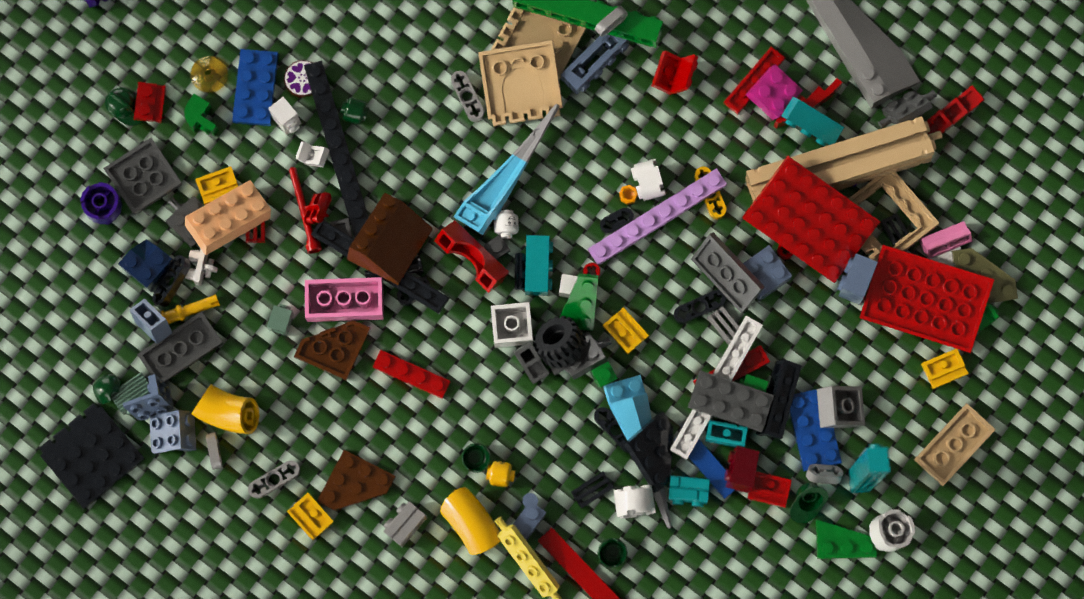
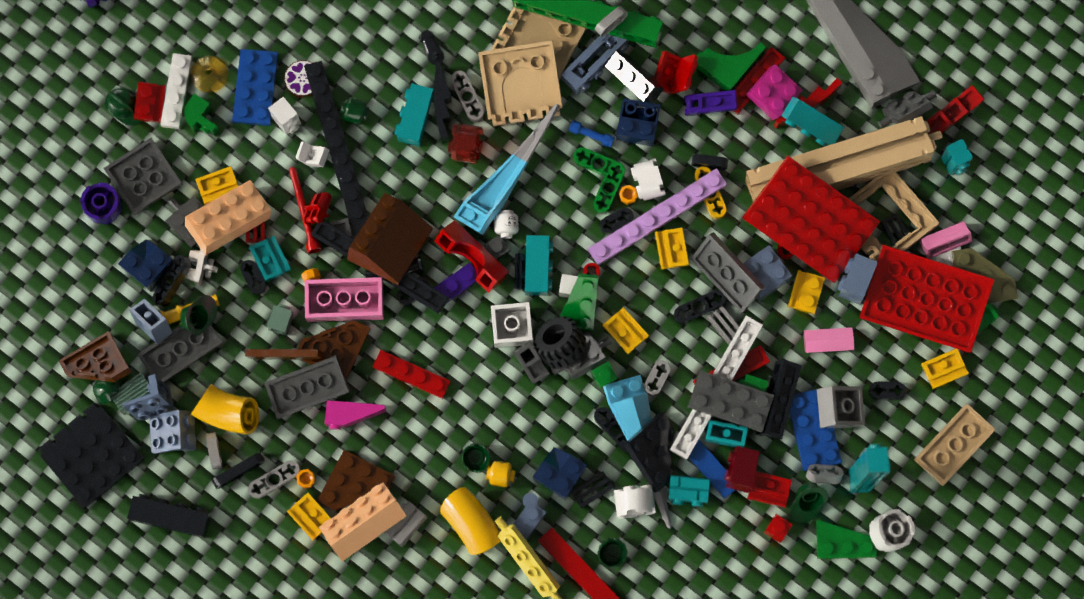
(96, 361): none -> reddish brown plate
(168, 516): none -> black brick
(176, 91): none -> white plate
(199, 315): none -> dark green piece
(238, 470): none -> black beam
(249, 279): none -> black beam
(269, 258): none -> teal plate
(295, 354): none -> reddish brown tile
(306, 478): none -> light orange tile
(307, 387): none -> dark grey plate
(311, 274): none -> light orange tile
(346, 414): none -> dark pink slope
(362, 521): none -> light nougat brick
(414, 114): none -> teal brick
(432, 49): none -> black piece
(441, 98): none -> black slope
(458, 282): none -> dark purple plate
(466, 143): none -> clear red brick
(559, 472): none -> dark blue slope
(576, 127): none -> blue bar
(605, 171): none -> green beam
(634, 77): none -> brick
(638, 122): none -> dark blue slope
(653, 376): none -> light grey beam
(671, 248): none -> yellow plate
(710, 162): none -> black beam
(711, 102): none -> dark purple plate
(728, 70): none -> green arch
(778, 528): none -> red brick
(806, 292): none -> yellow plate
(828, 340): none -> bright pink piece
(887, 386): none -> black beam
(957, 158): none -> teal brick

